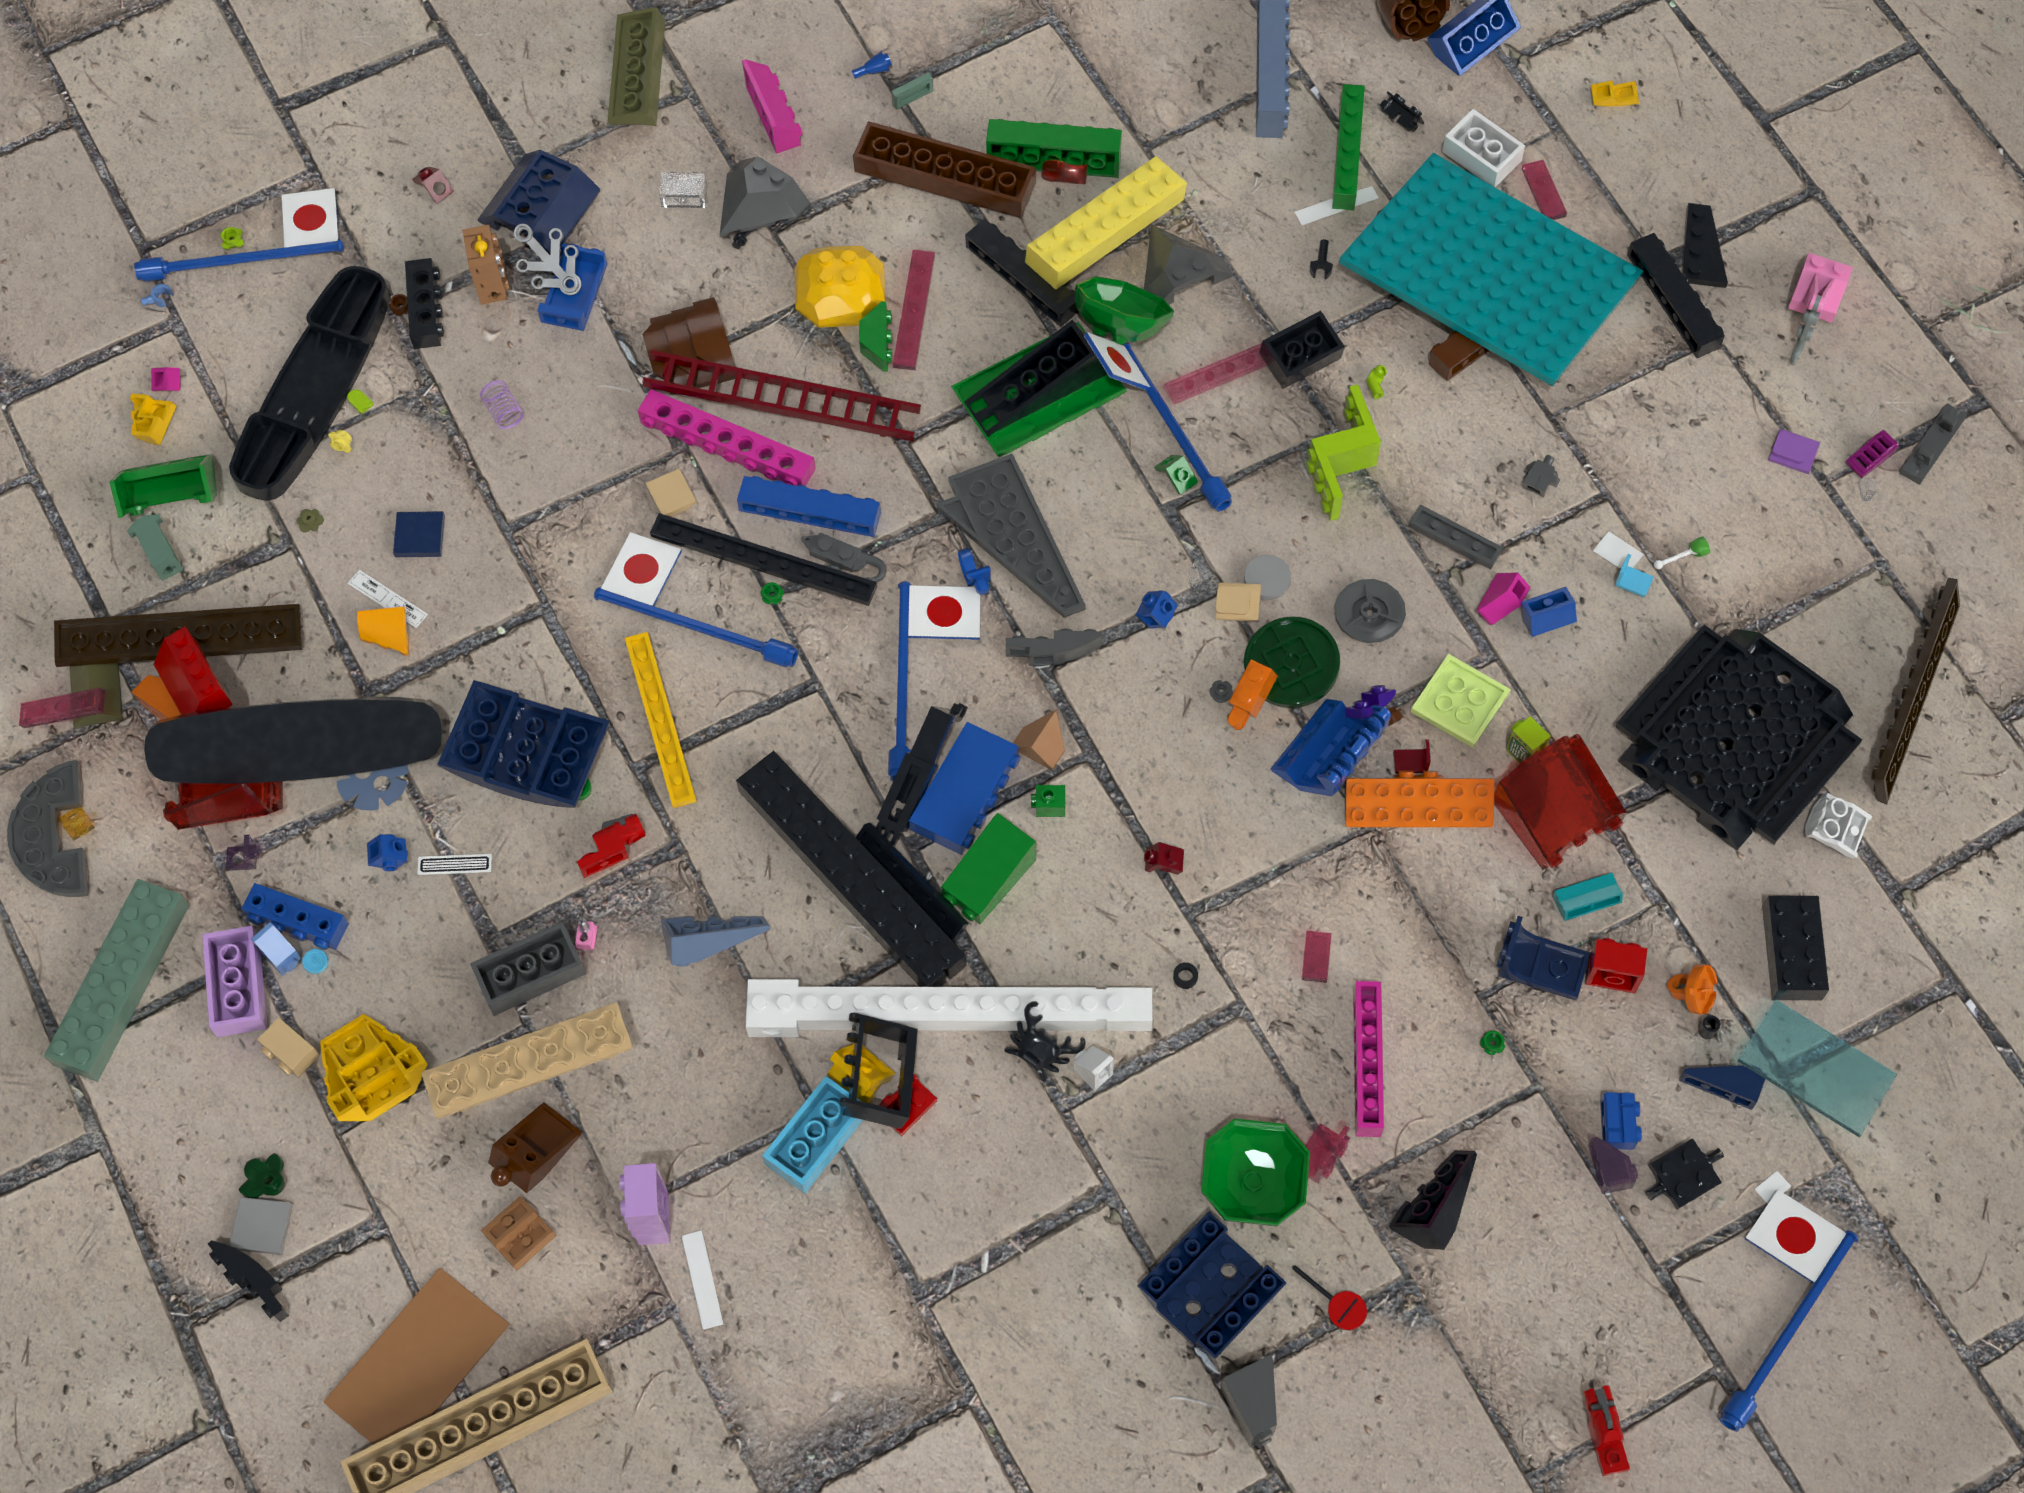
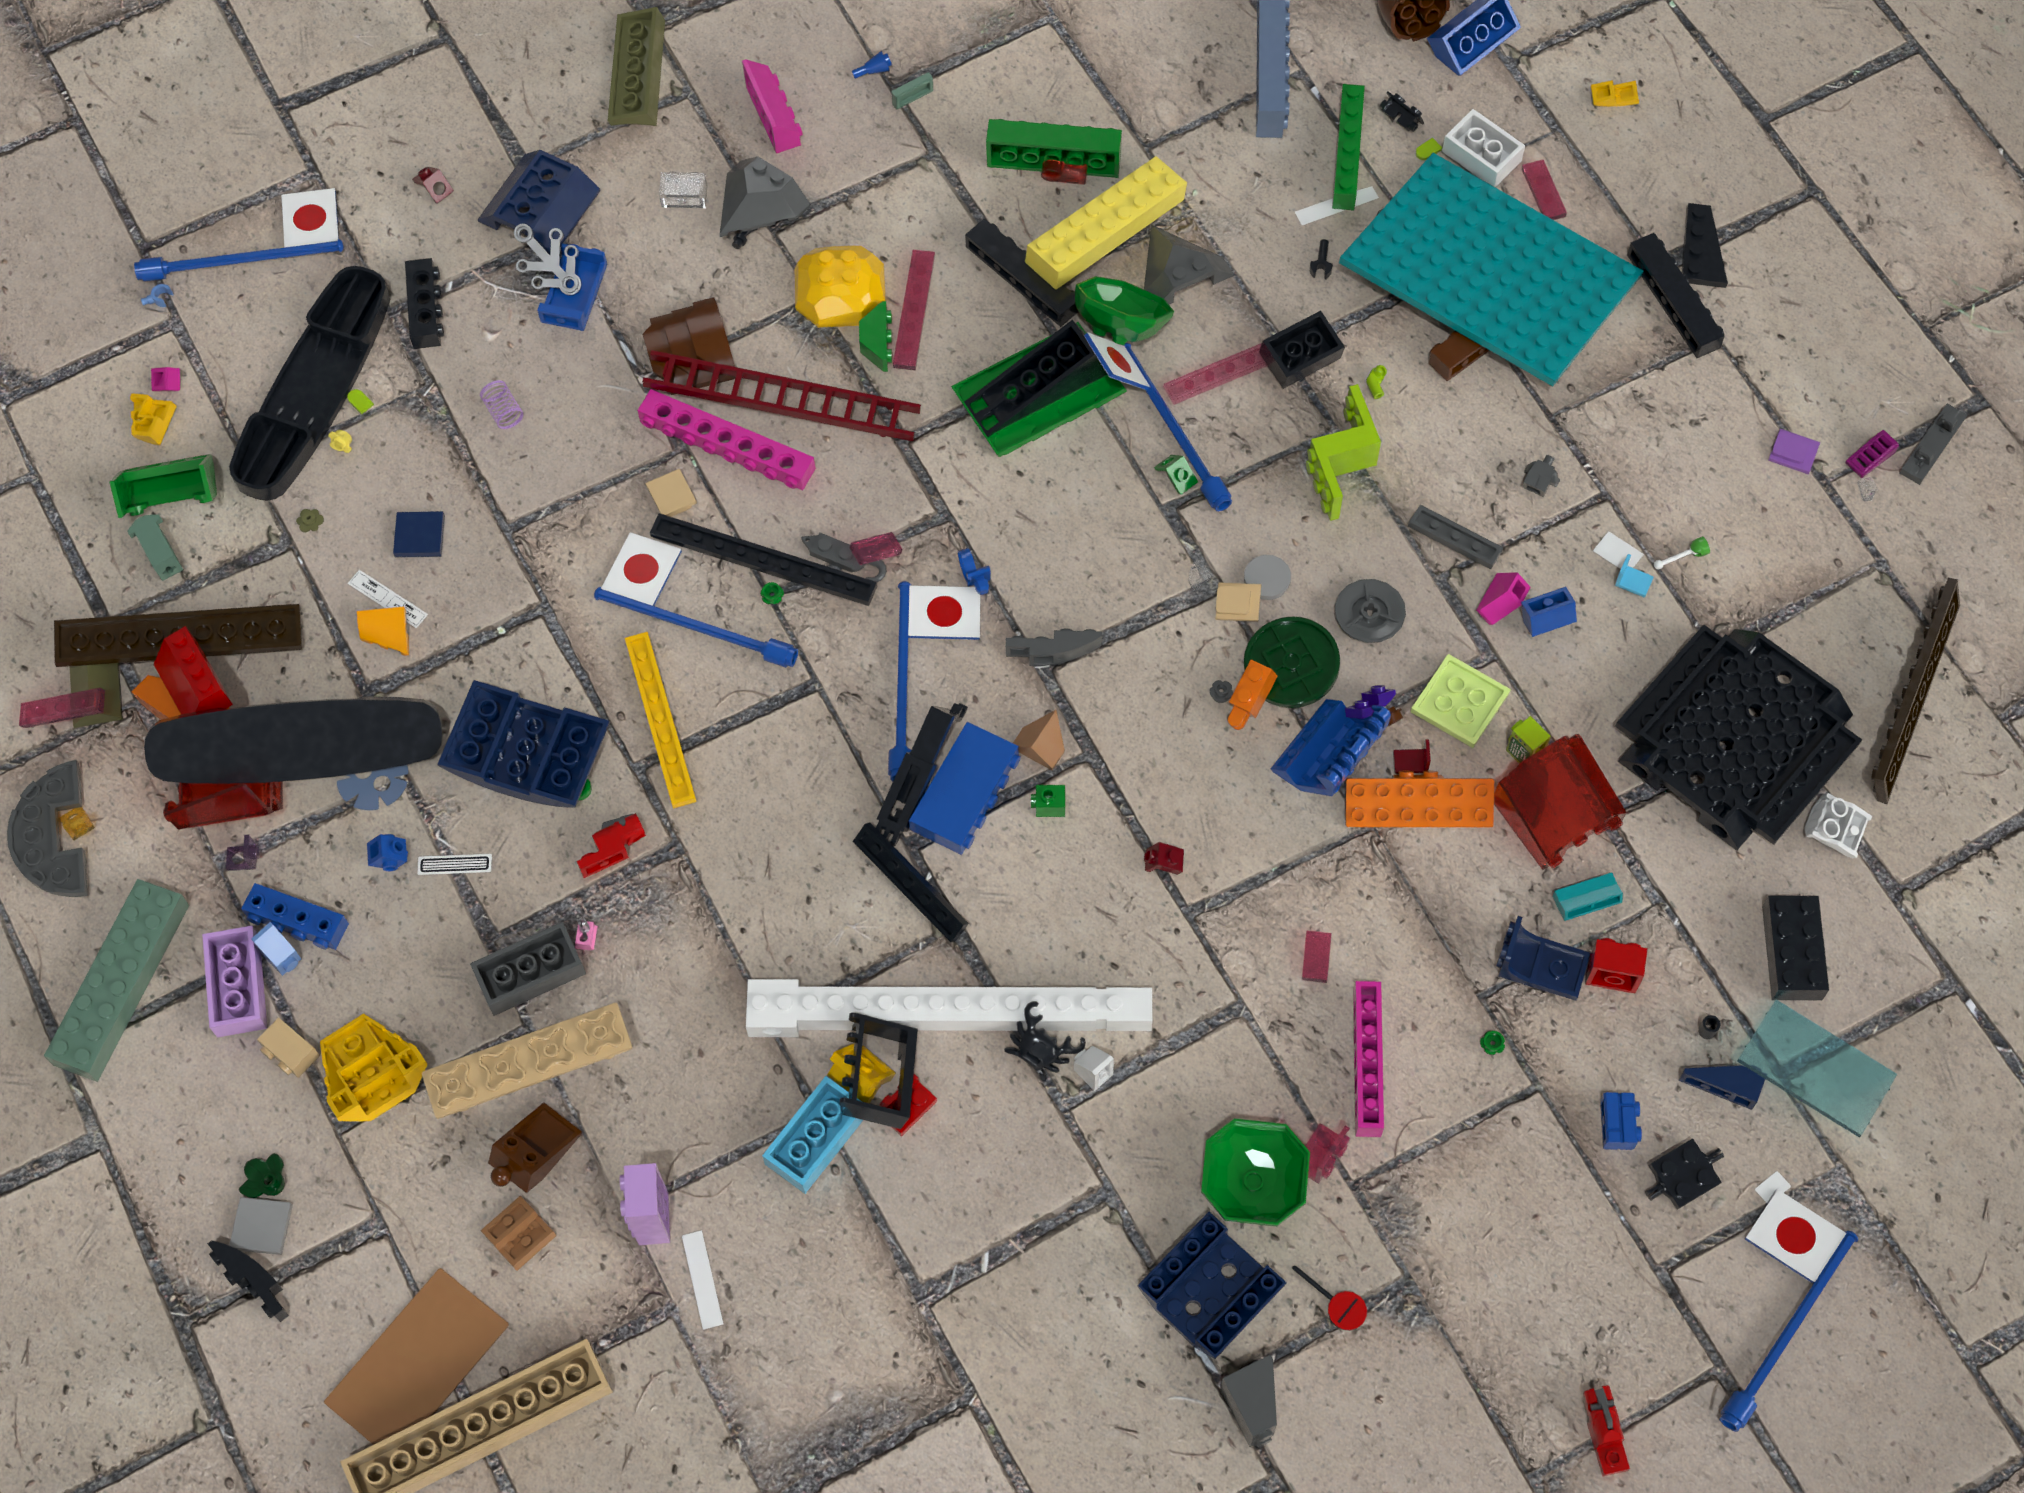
(230, 233): lime plate -> none
(315, 961): medium azure piece -> none
(396, 301): reddish brown plate -> none
(486, 264): medium nougat piece -> none
(693, 940): sand blue wedge -> none
(809, 506): blue brick -> none
(851, 872): black piece -> none
(875, 548): none -> clear pink tile
(944, 169): reddish brown brick -> none
(989, 869): green slope -> none
(1004, 519): dark grey wing -> none
(1156, 609): blue brick -> none
(1185, 984): black piece -> none
(1427, 148): none -> lime piece
(1437, 1208): black wedge -> none
(1612, 1167): clear purple slope -> none
(1698, 989): orange tile -> none
(1817, 295): bright pink slope -> none

